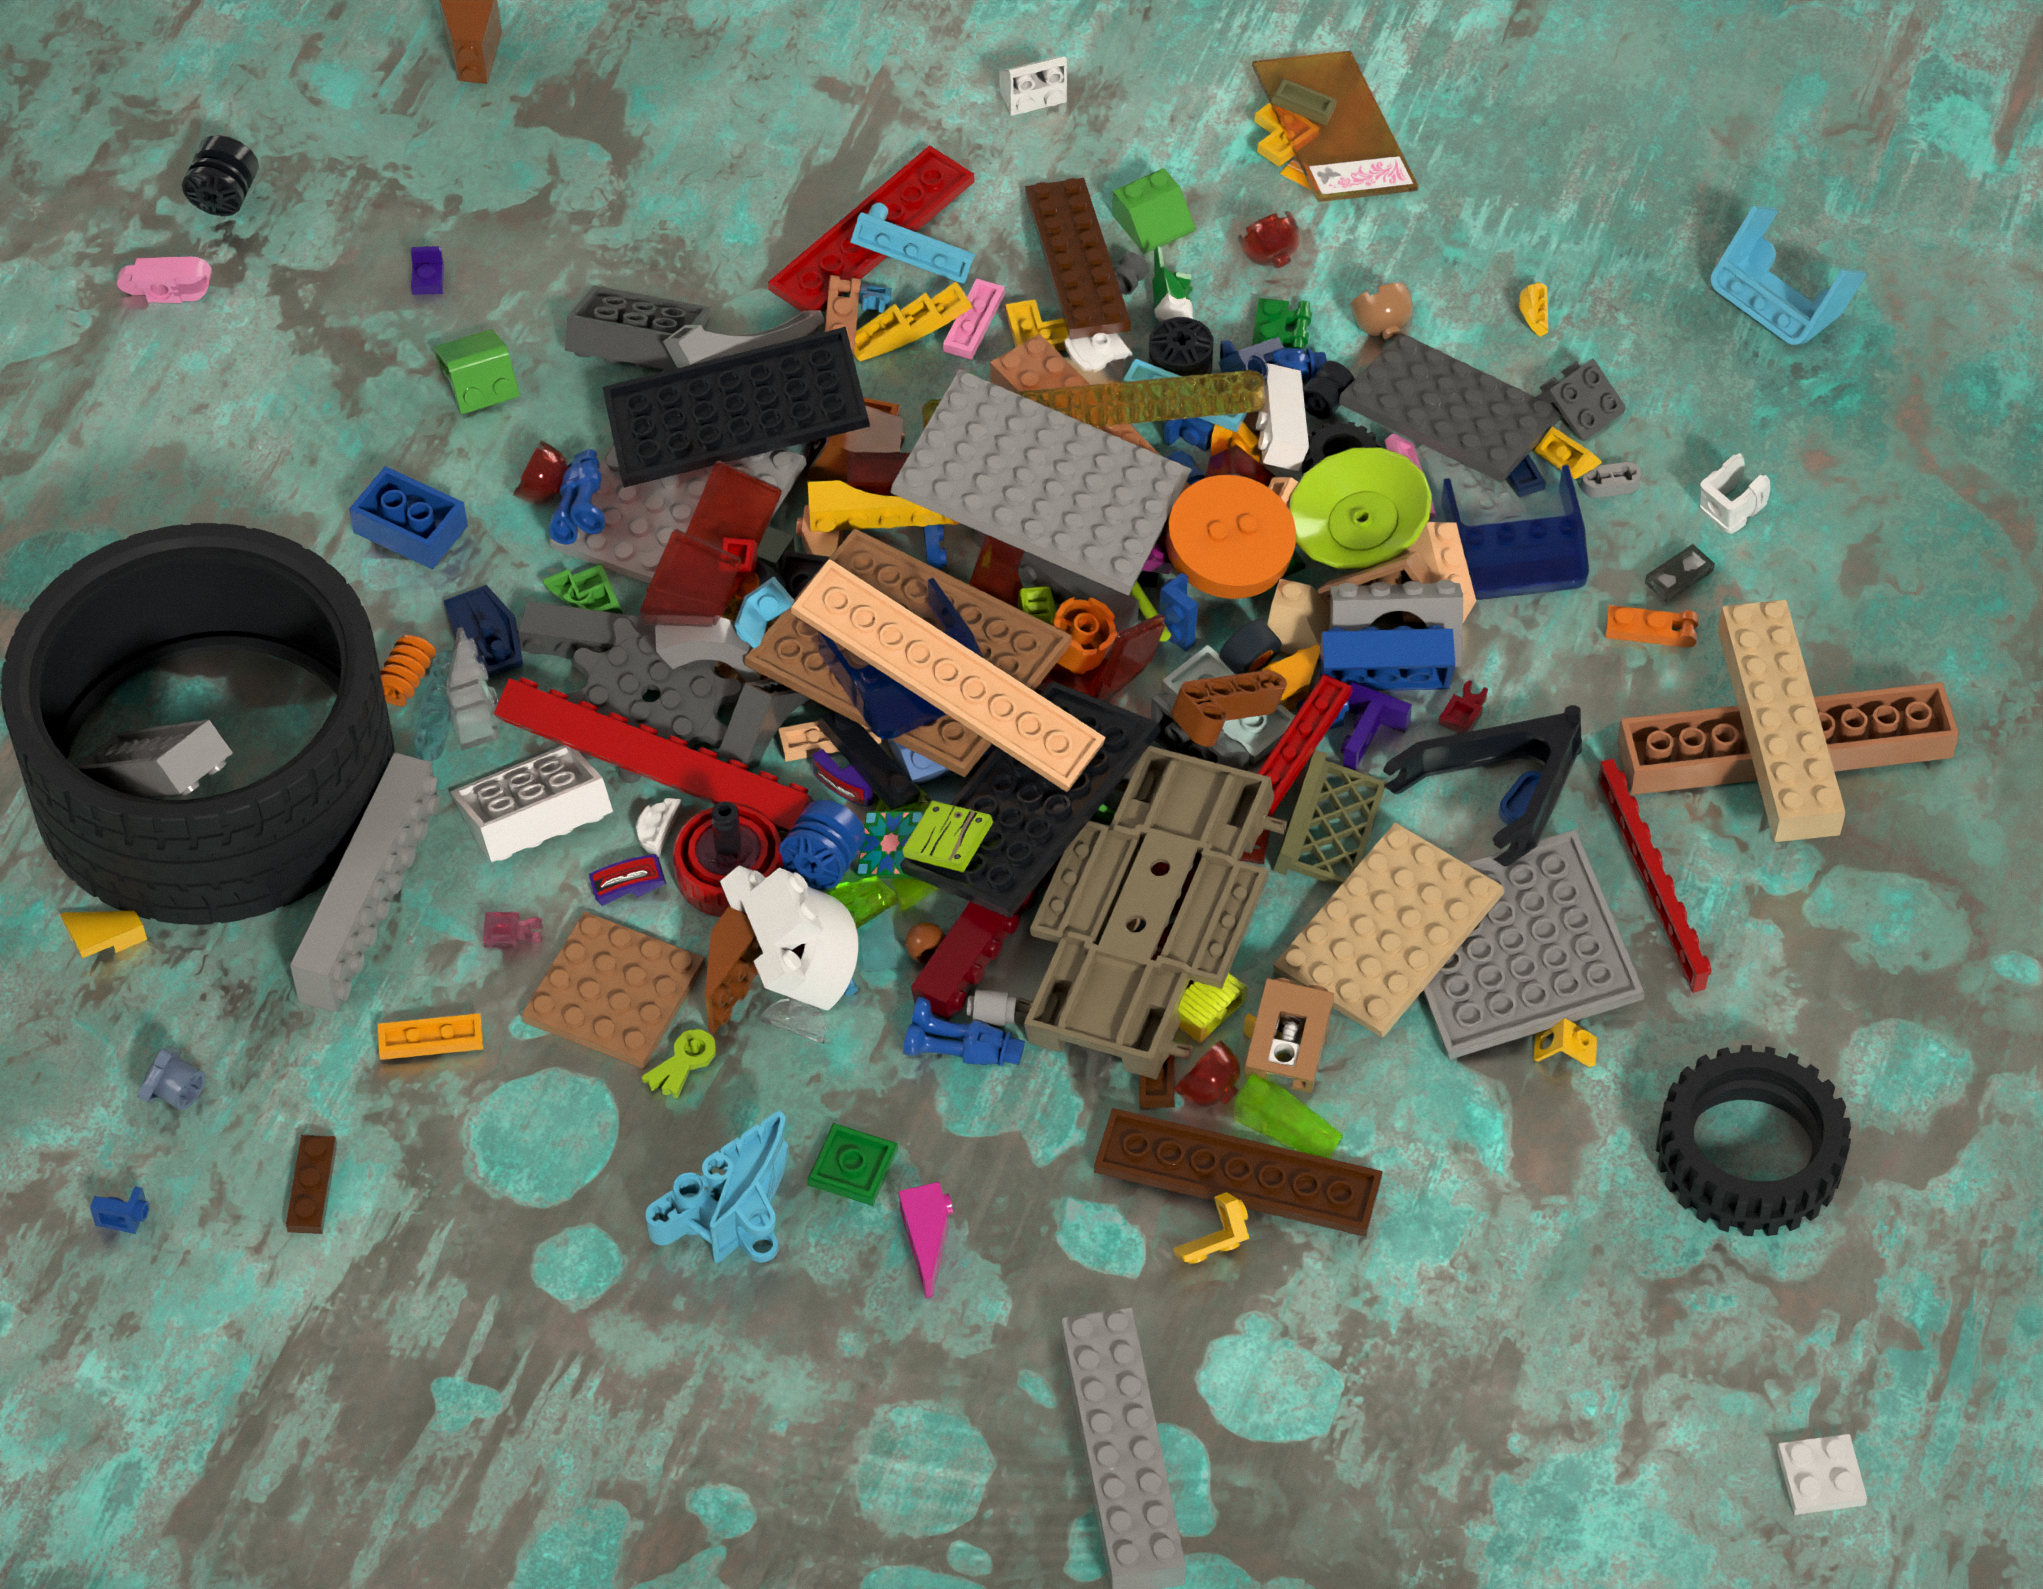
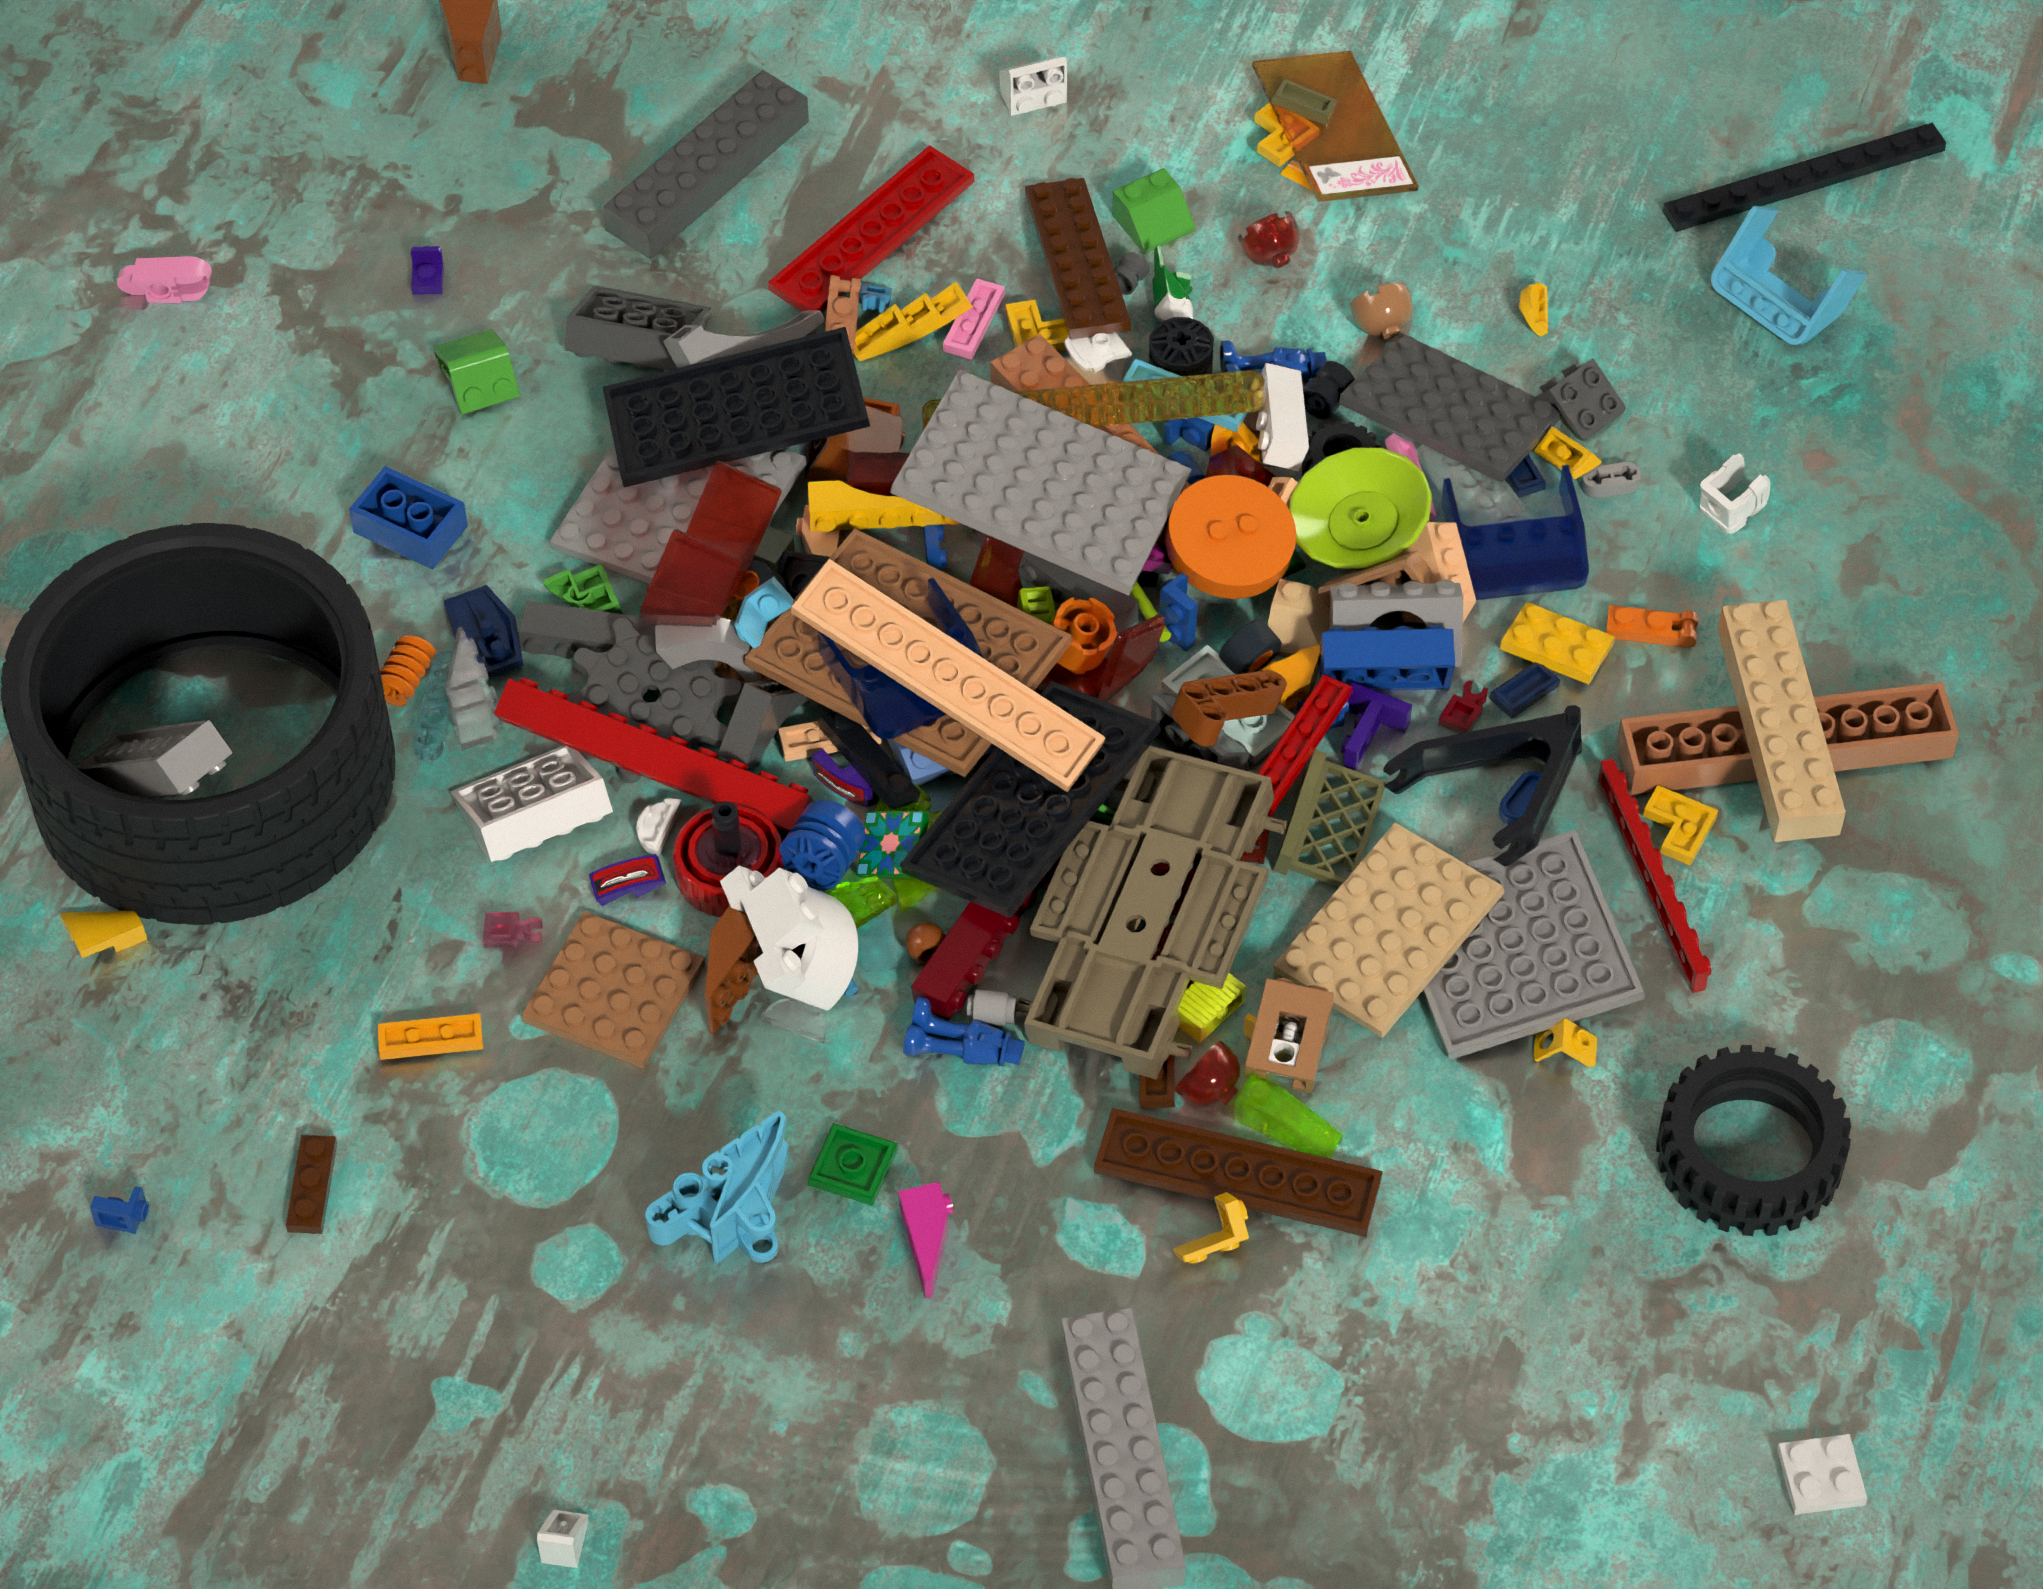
(172, 1080): sand blue piece -> none
(220, 175): black wheel -> none
(365, 883): light grey brick -> none
(542, 475): clear red cylinder -> none
(562, 1538): none -> white slope
(575, 509): blue piece -> none
(692, 1051): lime piece -> none
(706, 164): none -> dark grey brick
(744, 549): red brick -> none
(909, 246): medium azure piece -> none
(947, 836): lime tile -> none
(1252, 357): dark blue plate -> none
(1272, 320): green plate -> none
(1524, 689): none -> dark blue tile
(1557, 642): none -> yellow plate
(1679, 573): clear smoke piece -> none
(1688, 822): none -> yellow plate
(1804, 177): none -> black plate

